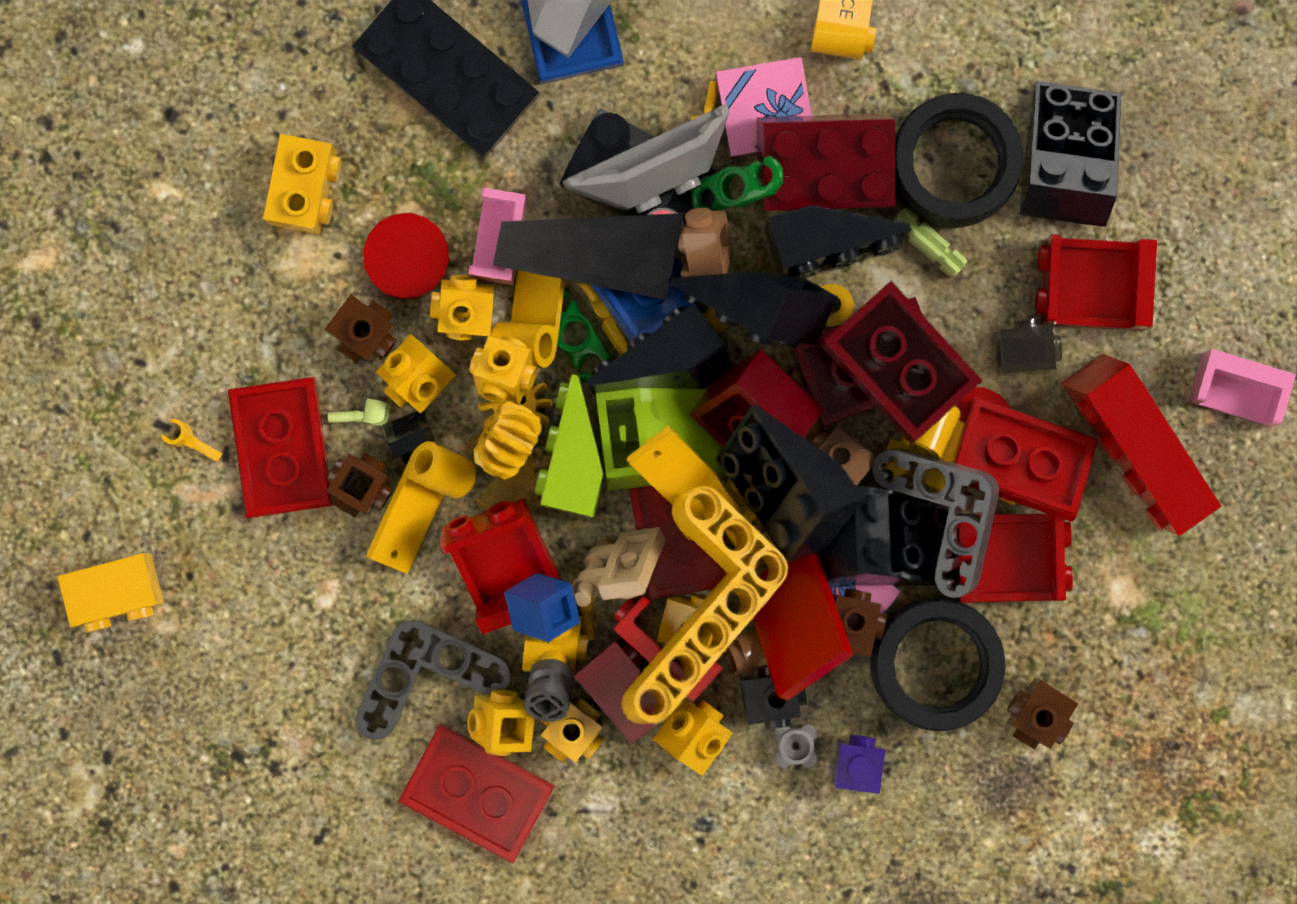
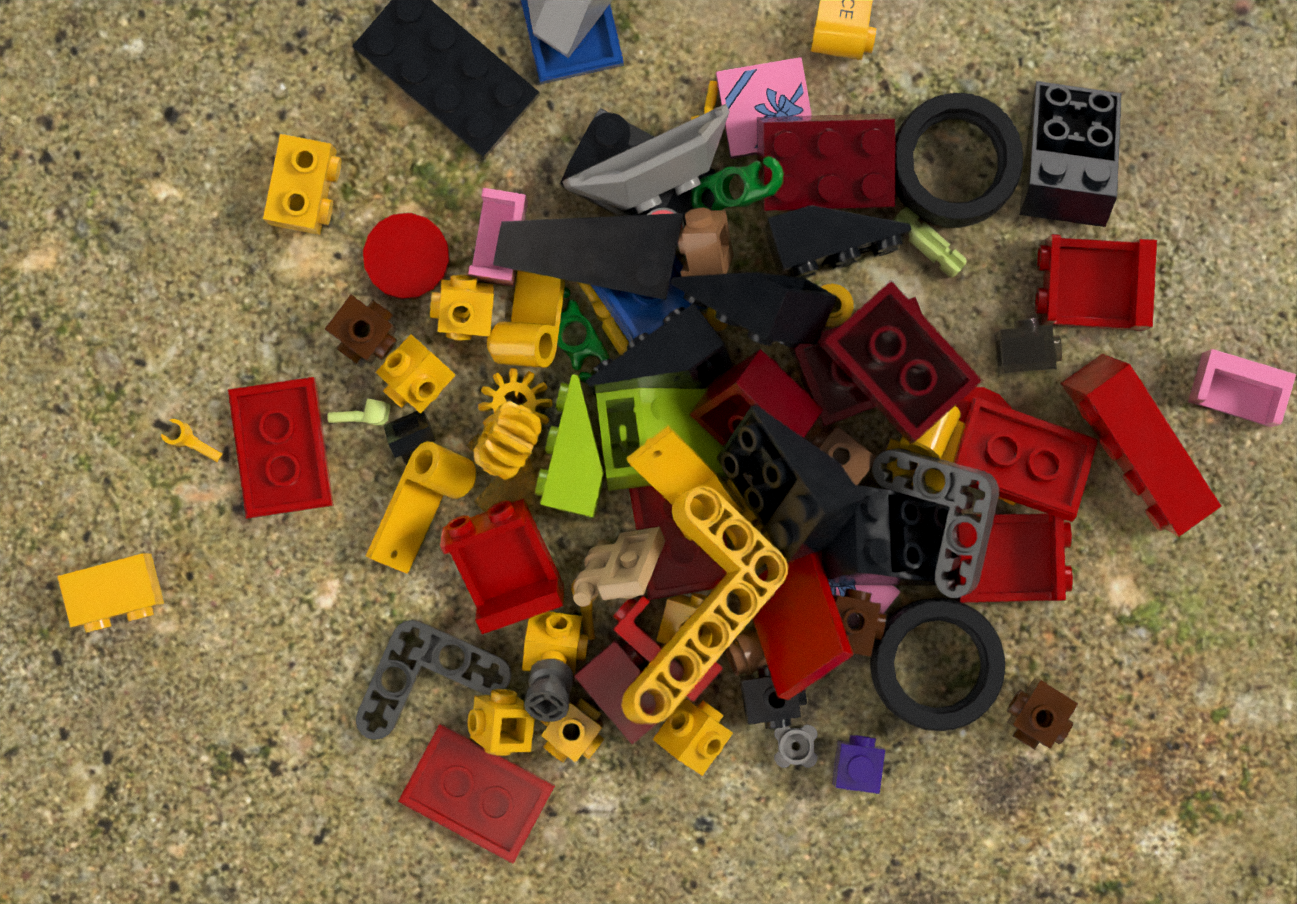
(343, 480): reddish brown brick -> none
(503, 370): yellow brick -> none
(542, 607): blue panel -> none

